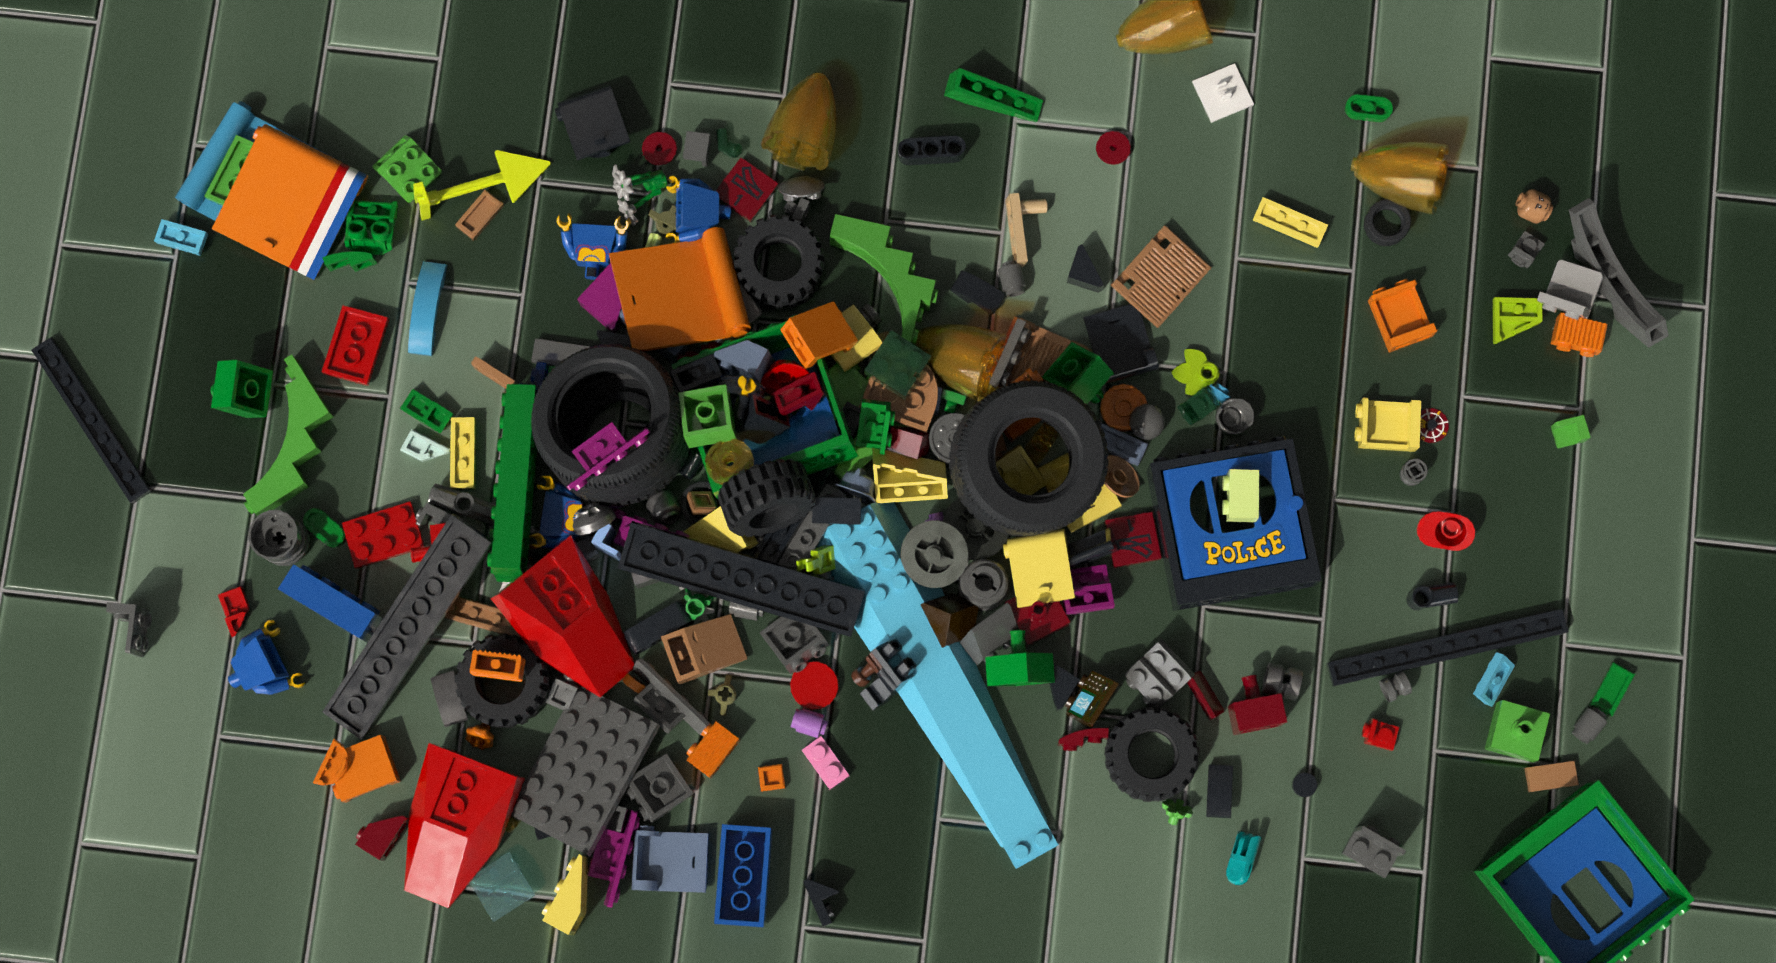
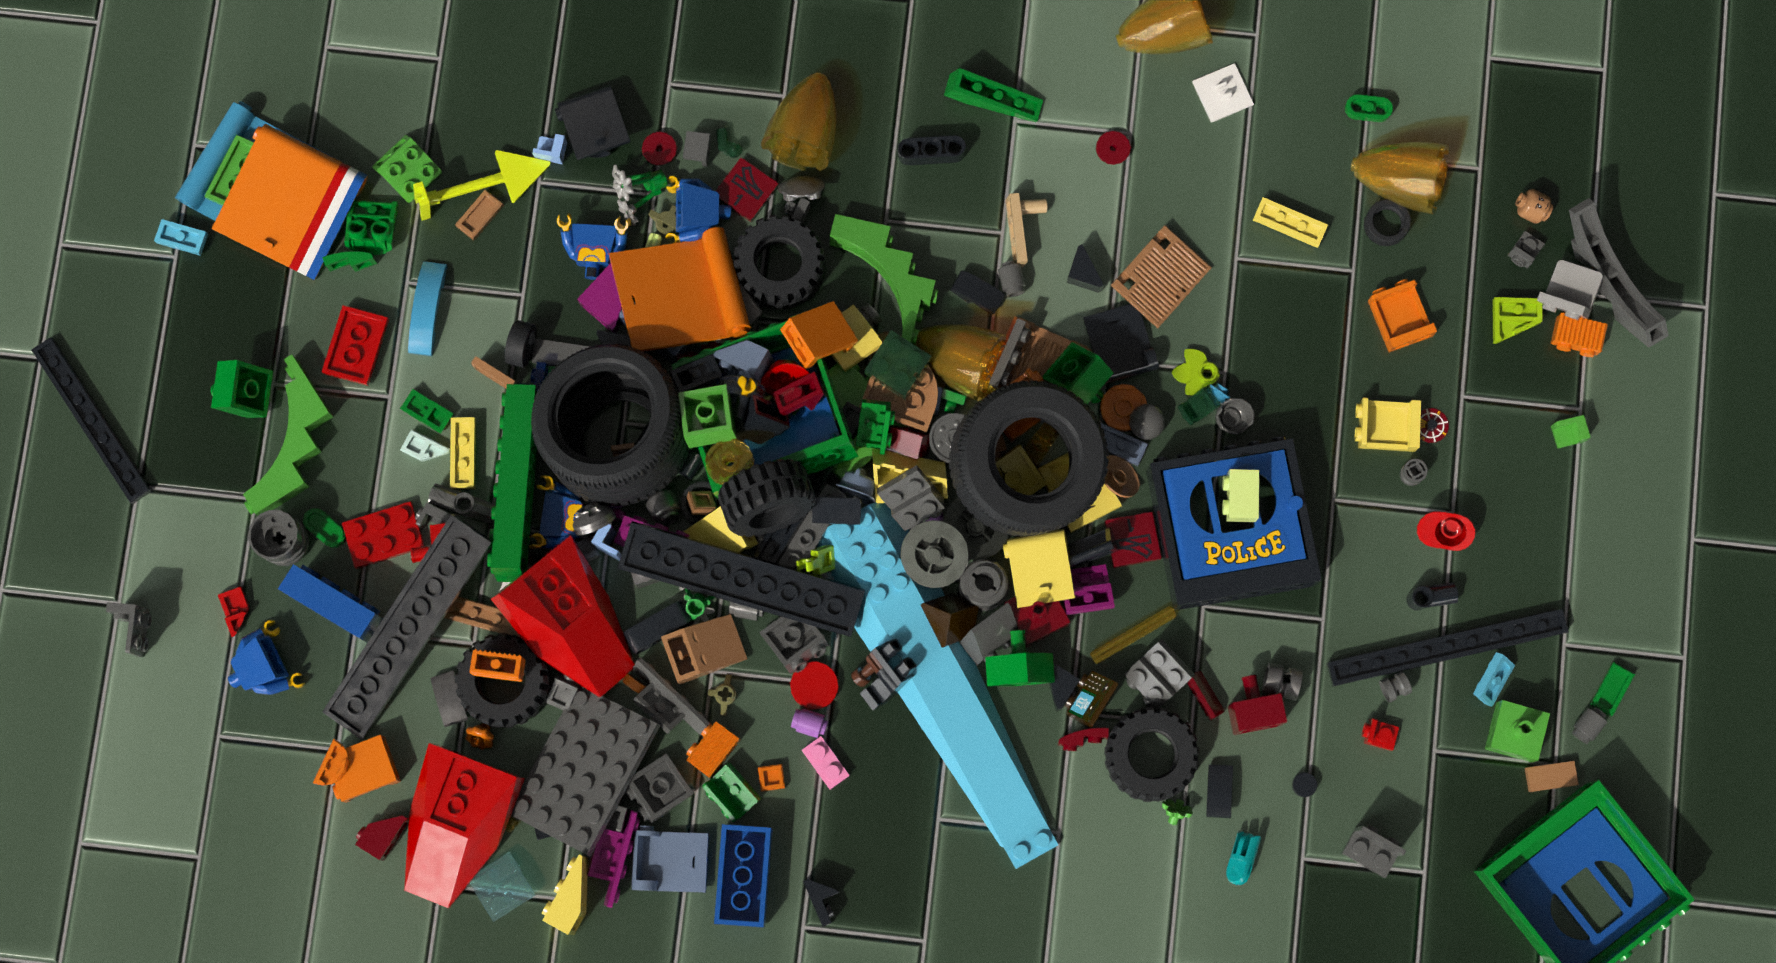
(520, 343): none -> black tyre
(551, 149): none -> light blue panel
(600, 450): magenta bracket -> none
(731, 792): none -> green bracket
(912, 498): none -> dark grey plate
(1133, 634): none -> clear yellow axle

